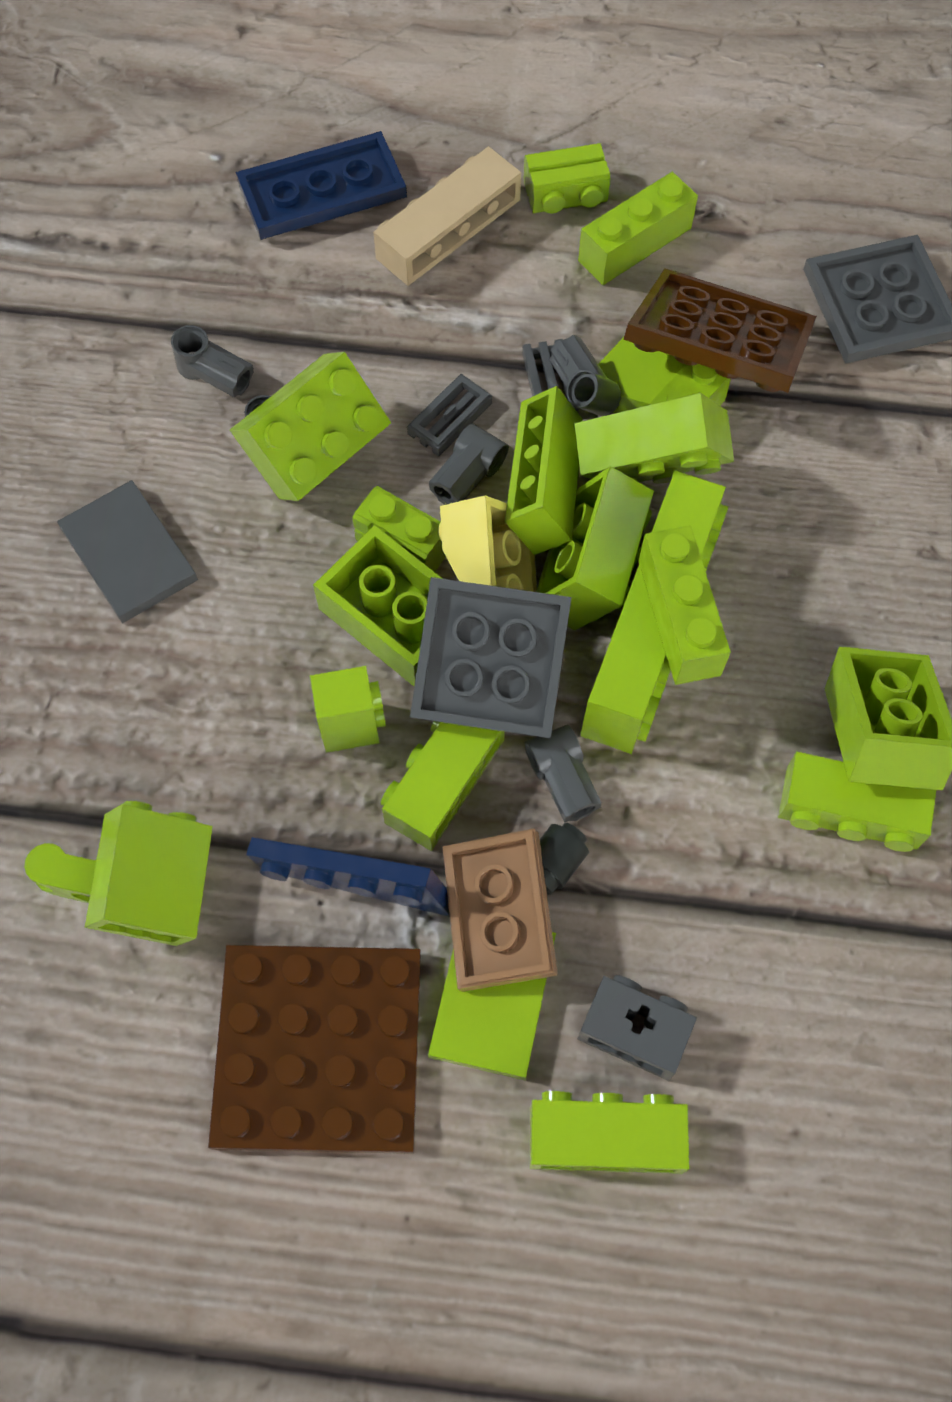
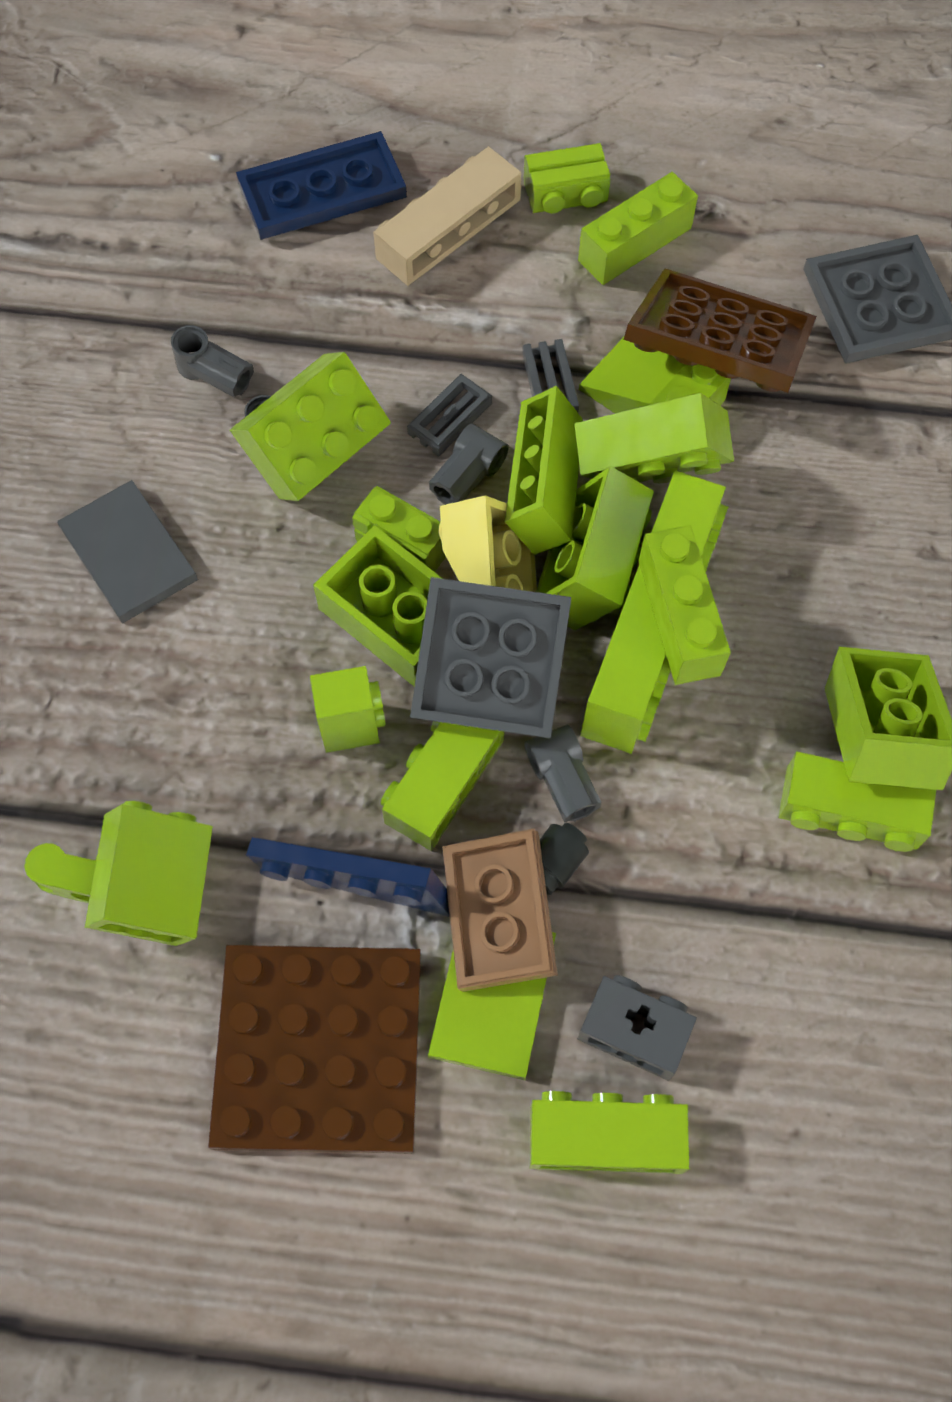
(583, 377): dark grey piece -> none

